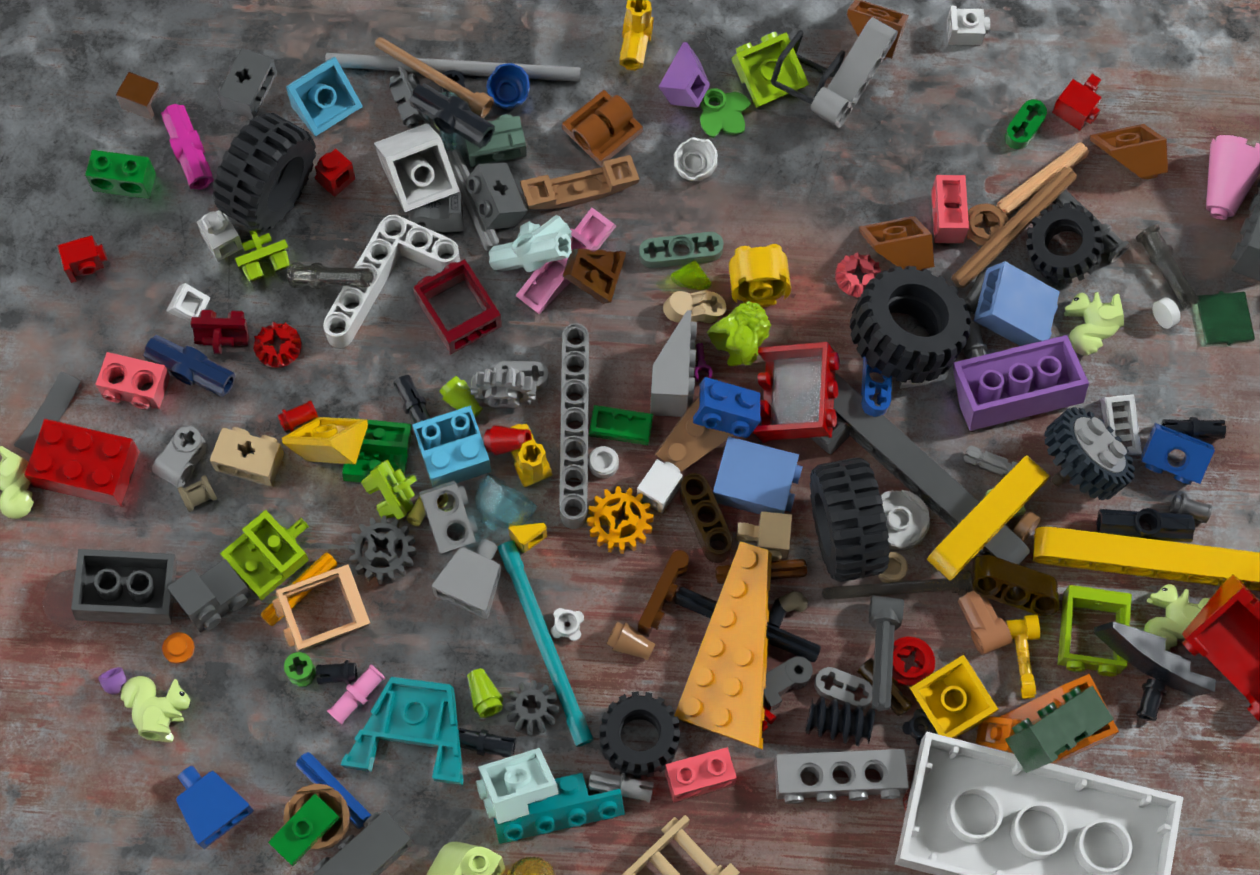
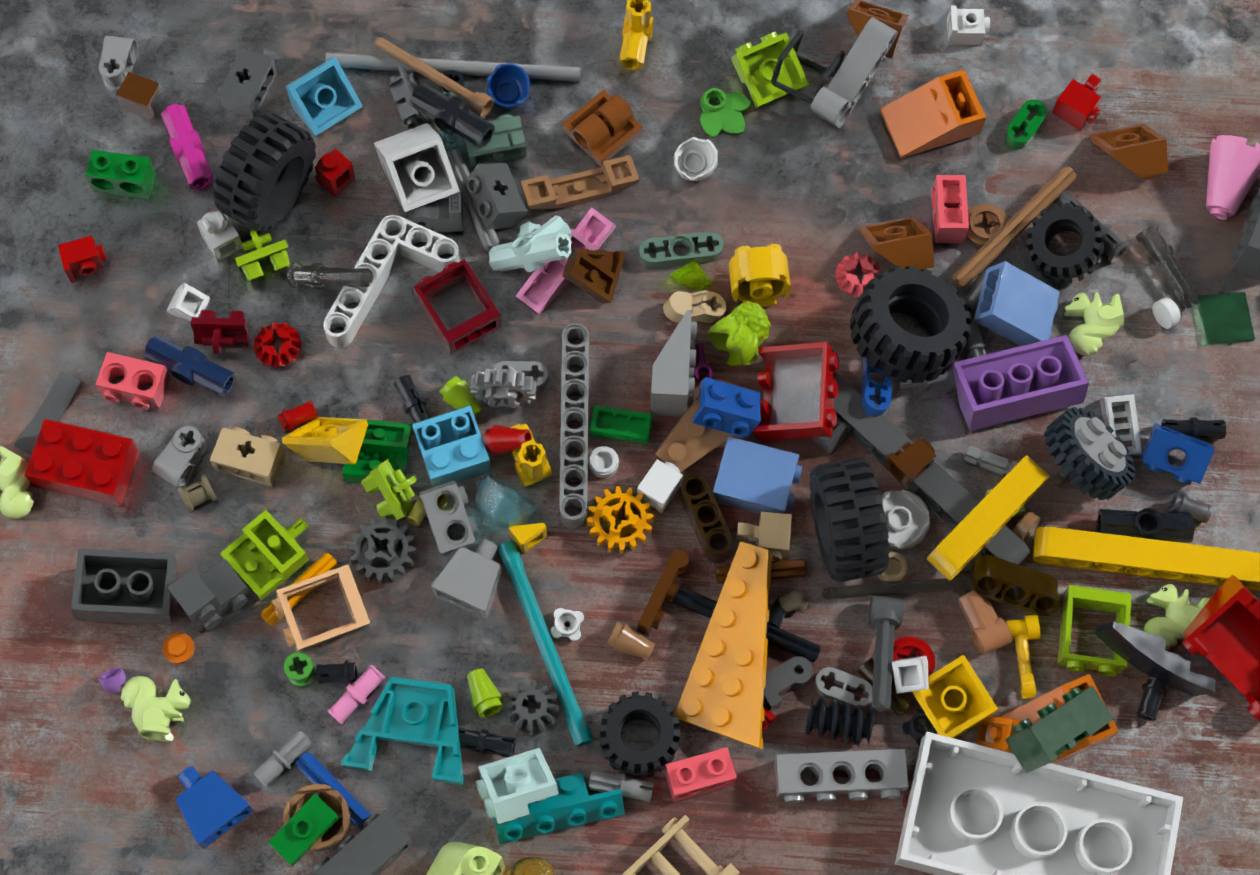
(117, 60): none -> light grey piece
(282, 758): none -> light grey axle
(685, 79): medium lavender slope -> none
(910, 461): none -> reddish brown brick
(911, 674): none -> white slope
(934, 114): none -> orange slope
(1039, 180): light nougat axle -> none

